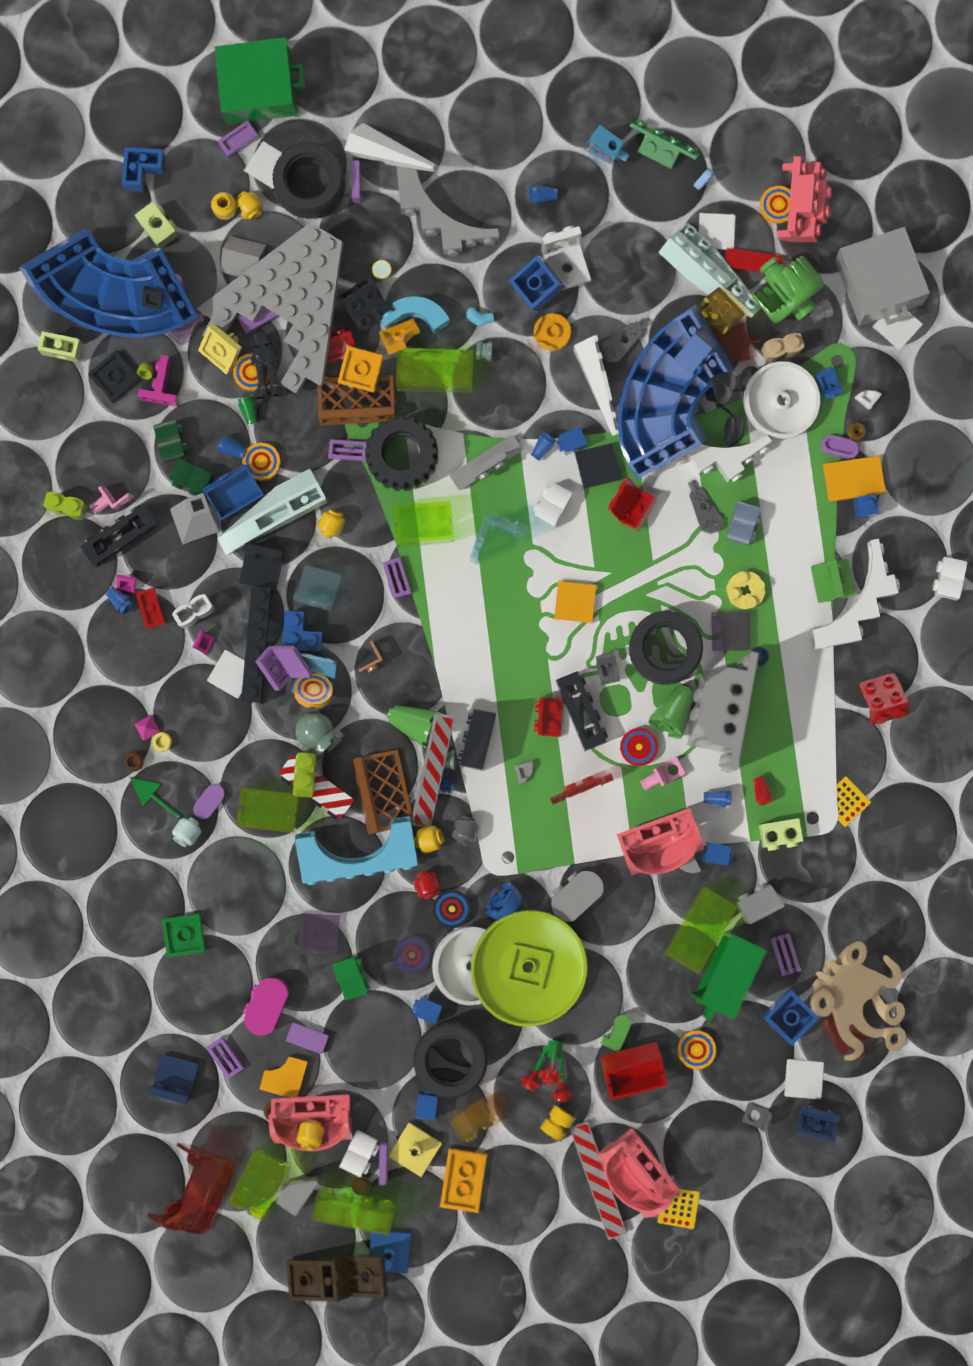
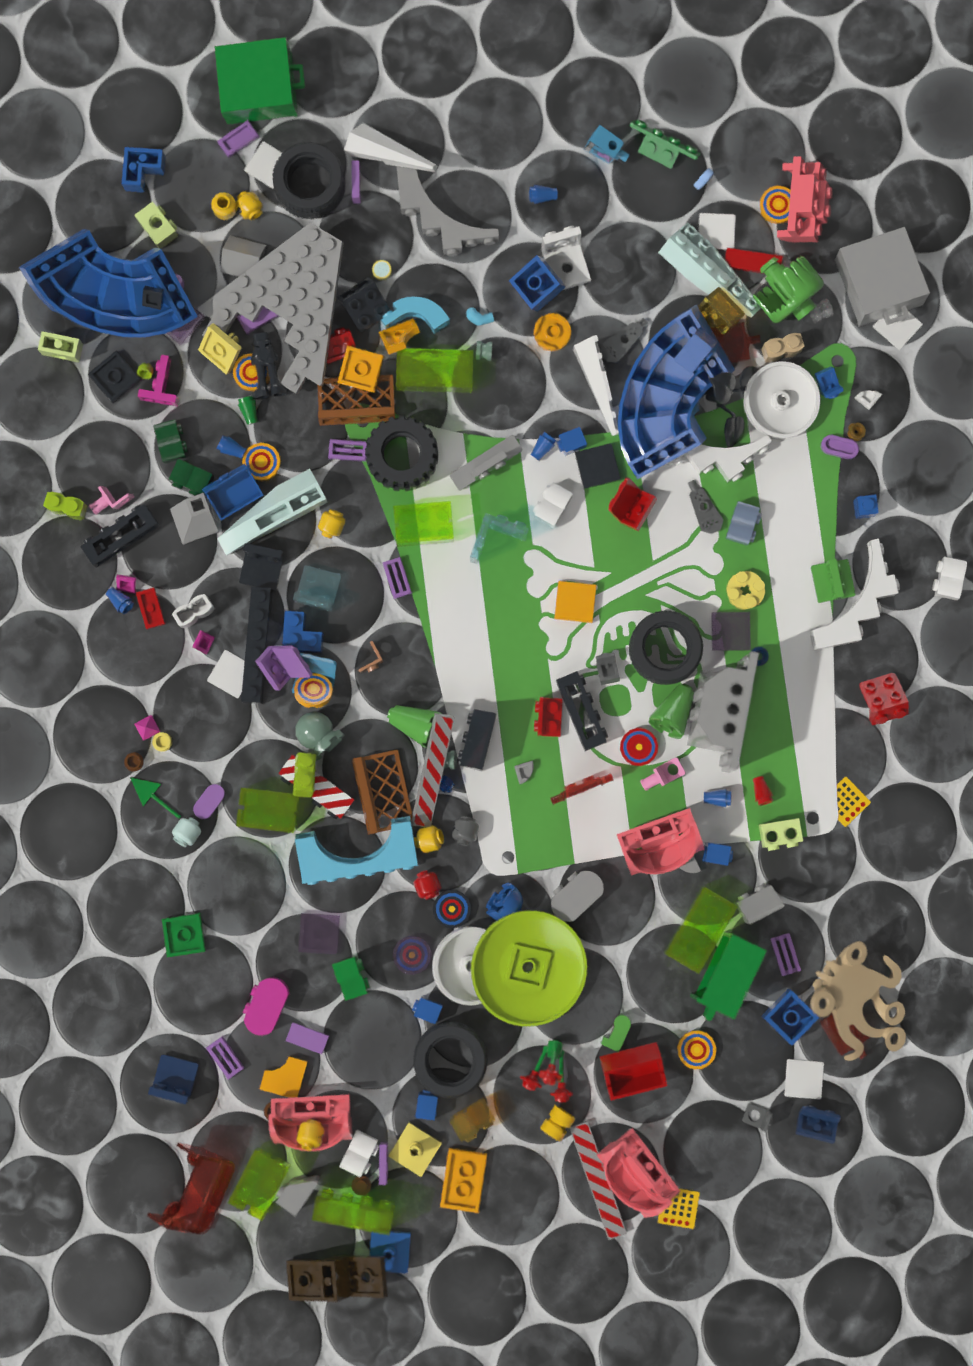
(854, 478): light orange tile -> none

